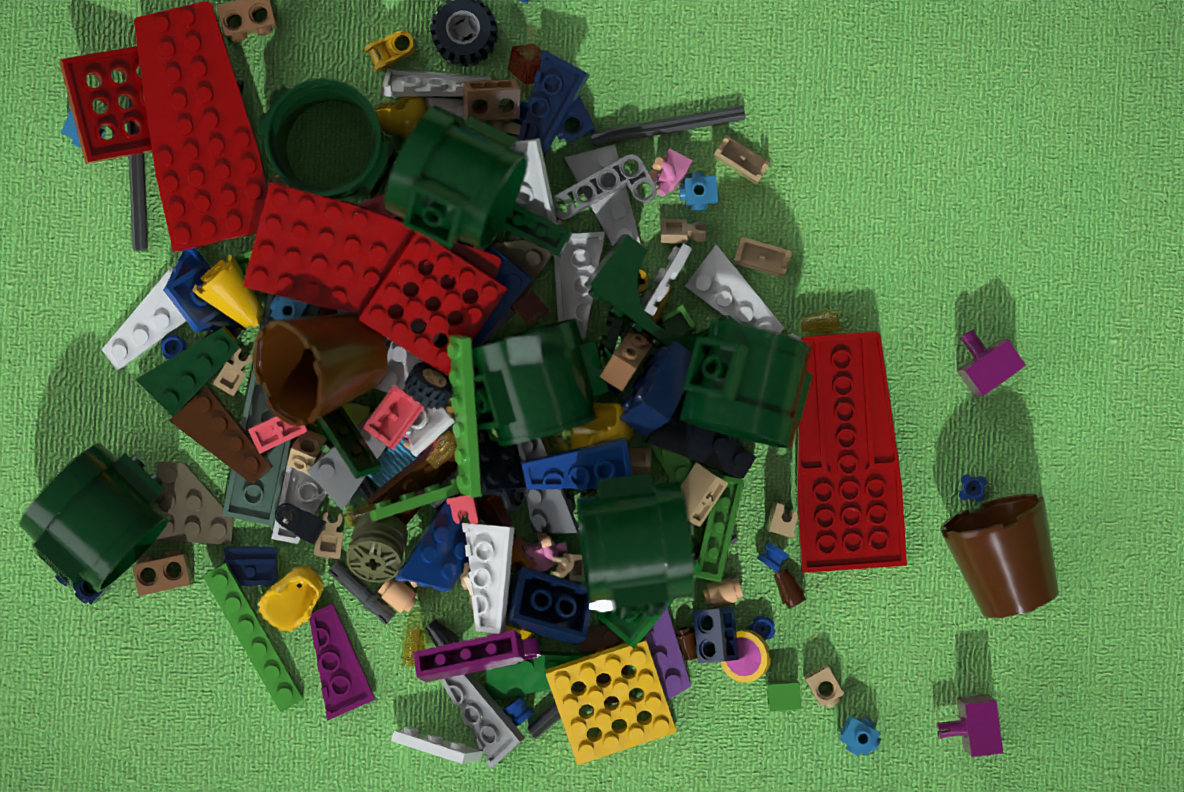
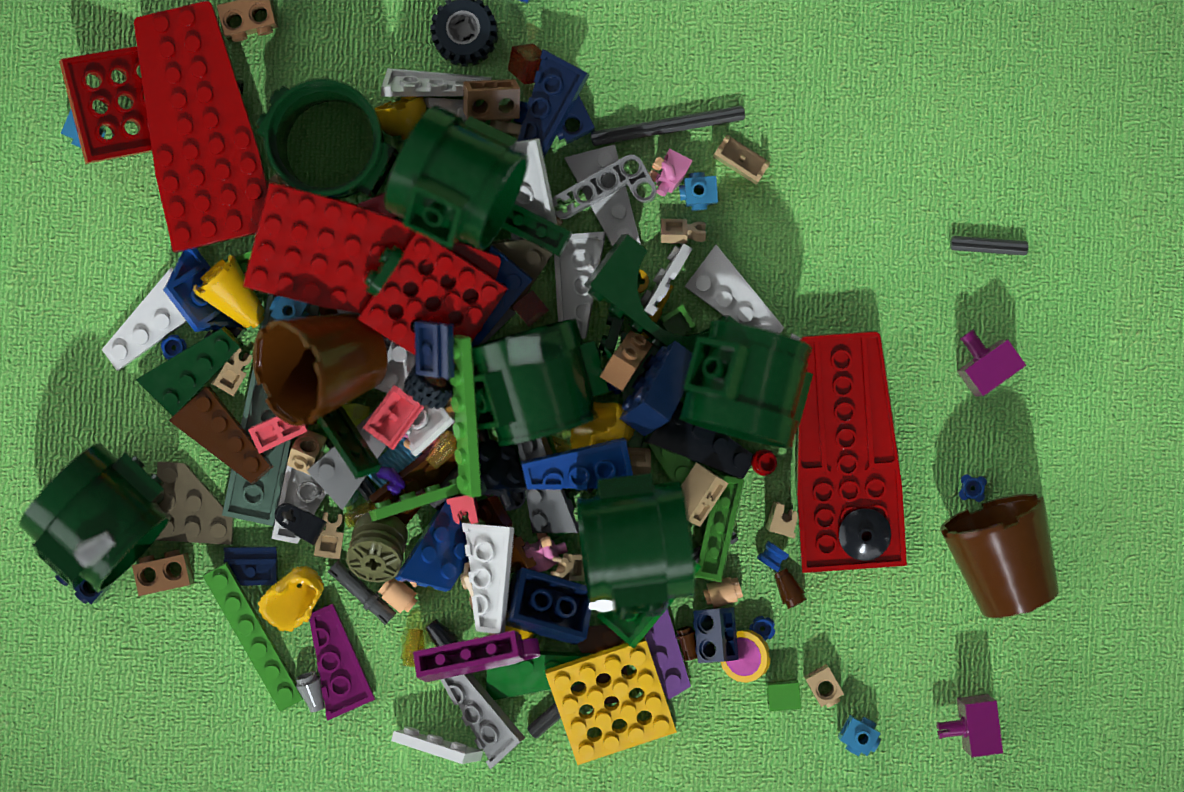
(94, 549): none -> light grey cone
(137, 194): dark grey axle -> none
(310, 689): none -> light grey cone
(376, 279): none -> dark green plate
(388, 50): yellow piece -> none
(390, 474): none -> dark purple arm
(434, 349): none -> dark blue plate
(518, 710): blue wheel -> none
(762, 257): tan hinge -> none
(764, 462): none -> red plate
(820, 322): clear yellow cone -> none
(858, 522): none -> black dish
(989, 245): none -> dark grey axle

